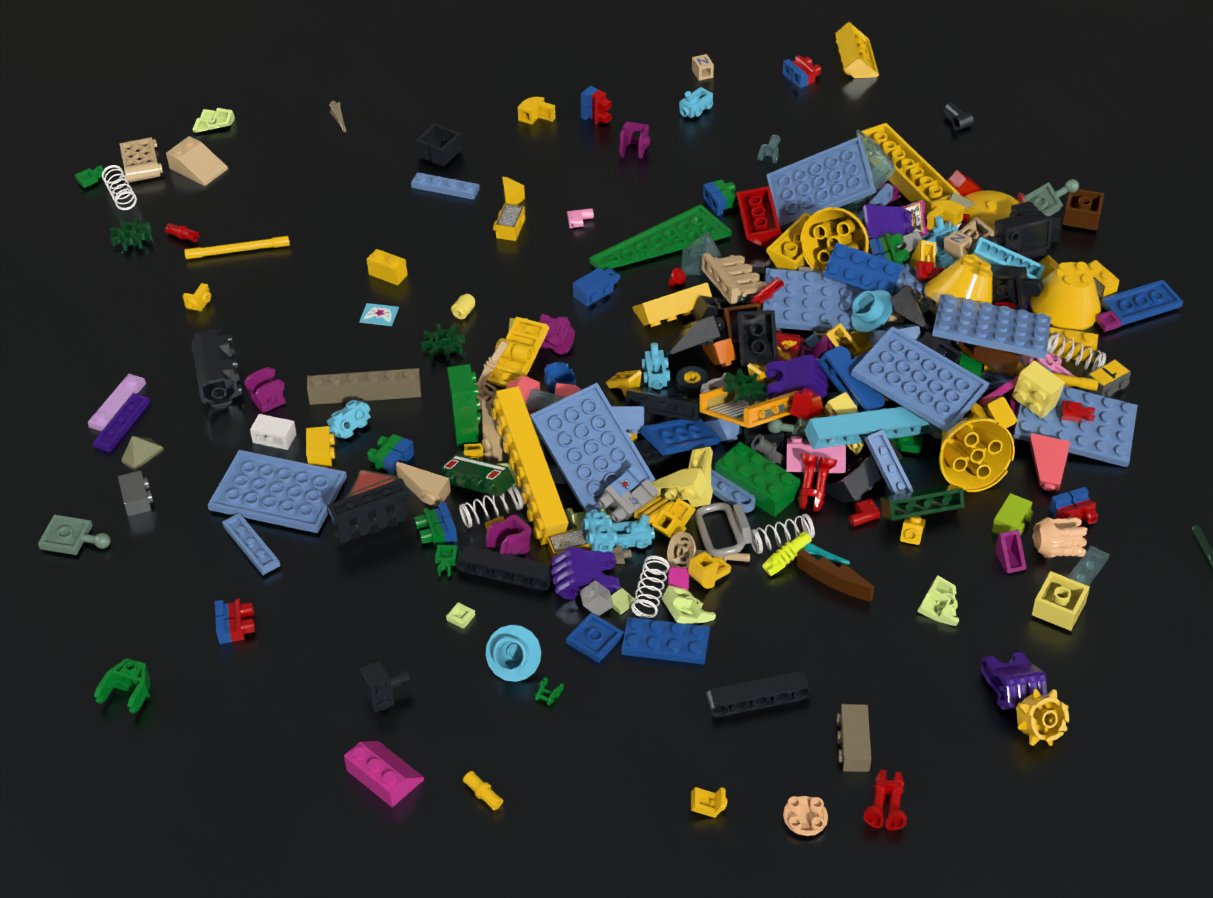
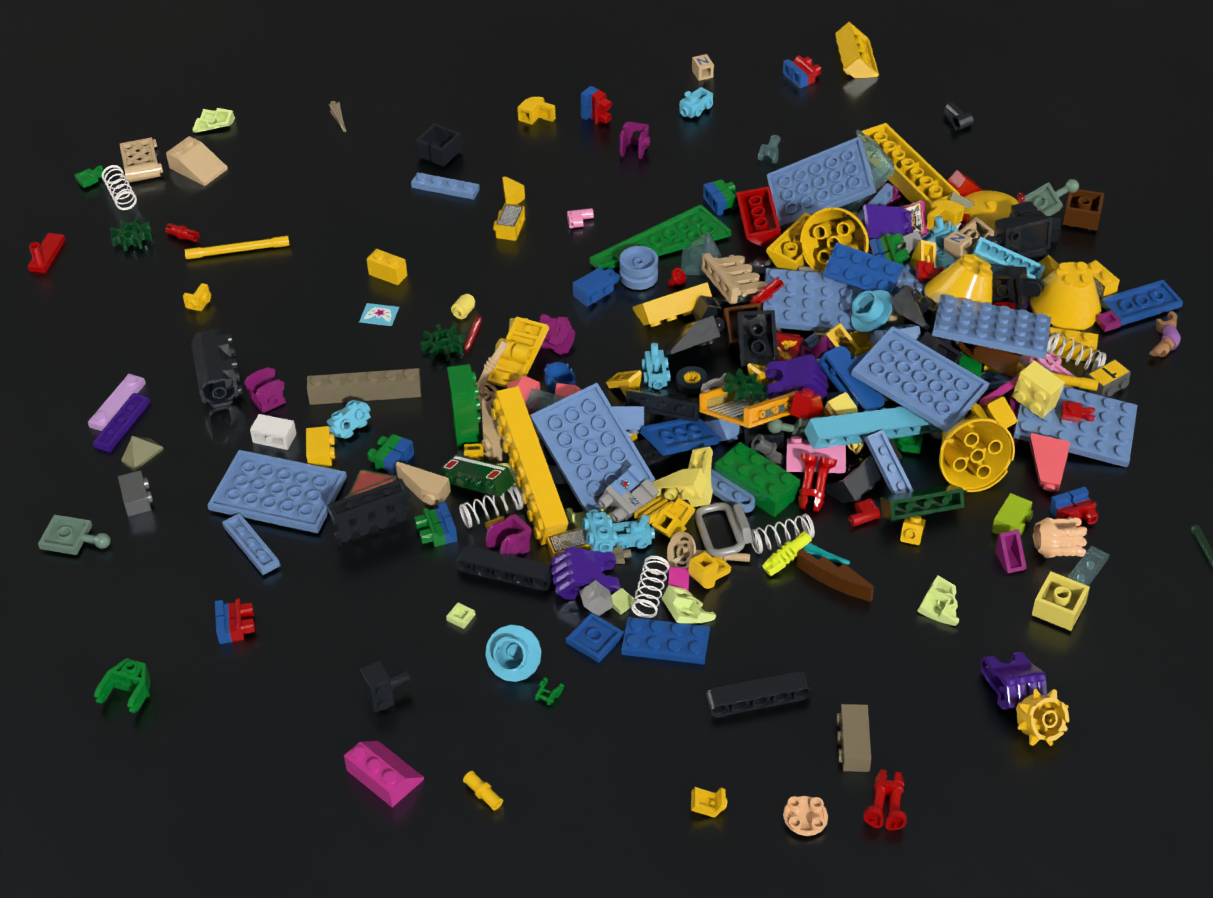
(45, 253): none -> red piece
(446, 557): green plate -> none
(472, 335): none -> red piece
(638, 267): none -> medium blue wheel
(721, 352): orange slope -> none
(1171, 337): none -> medium nougat piece

